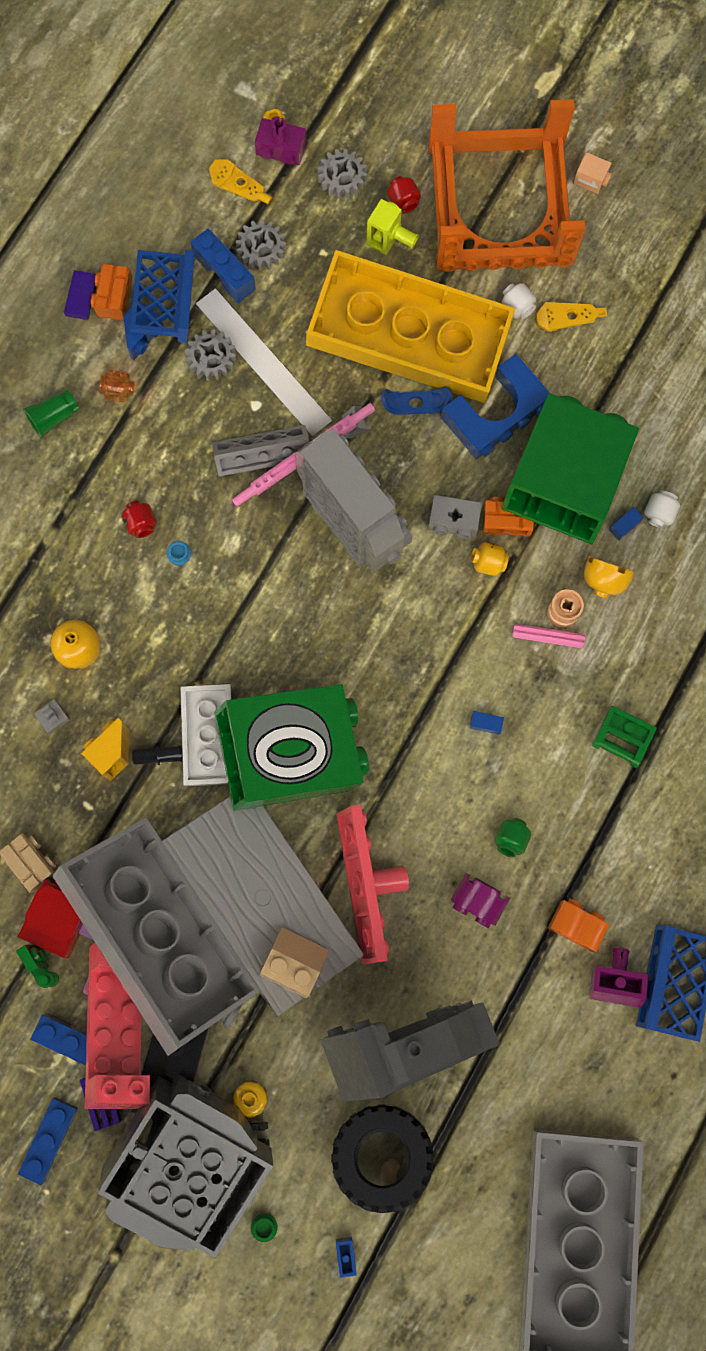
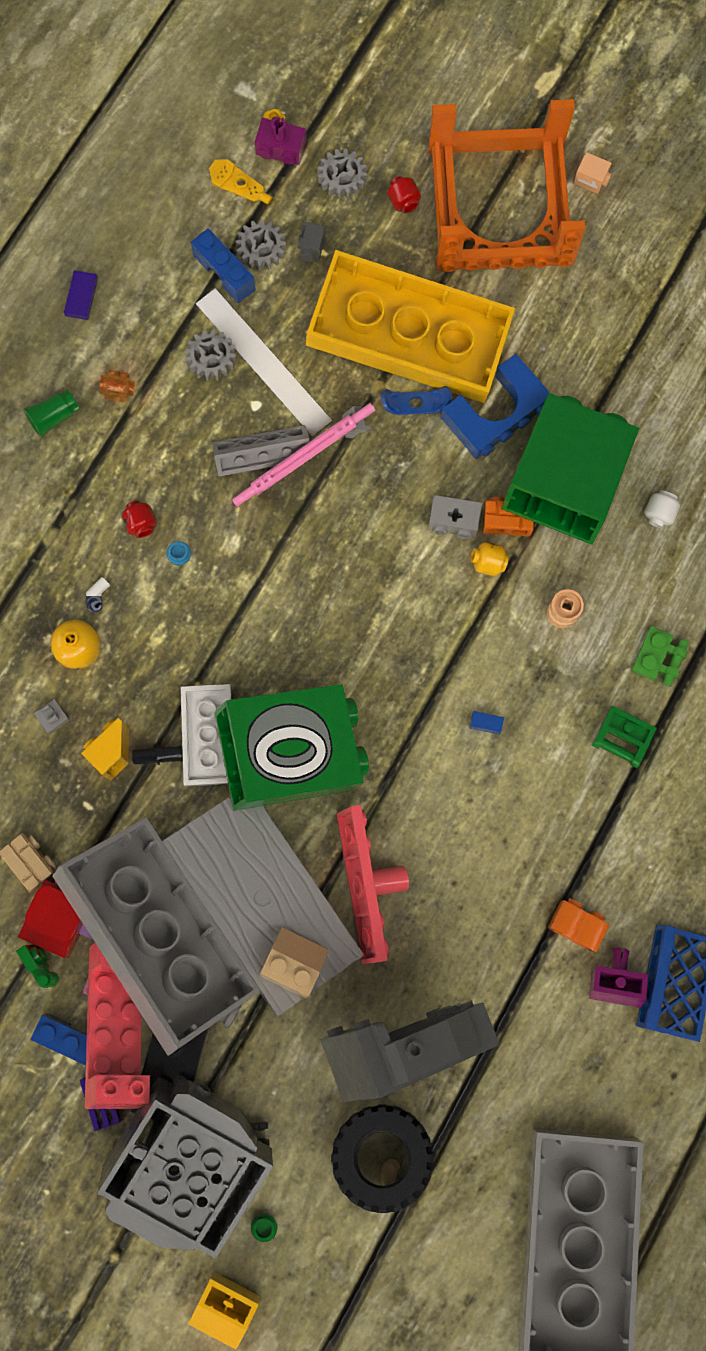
(47, 1141): blue plate -> none
(94, 595): none -> arm
(112, 291): orange brick -> none
(137, 342): blue slope -> none
(183, 291): blue fence -> none
(225, 1310): none -> yellow slope
(250, 1098): yellow head -> none
(311, 241): none -> dark grey brick
(346, 1257): blue piece -> none
(351, 501): light grey piece -> none
(385, 228): neon yellow brick -> none
(479, 900): magenta brick -> none
(512, 837): green head -> none
(521, 299): white head -> none
(548, 635): bright pink axle -> none
(560, 312): yellow piece -> none
(606, 577): yellow cylinder -> none
(626, 523): blue piece -> none
(652, 654): none -> bright green plate

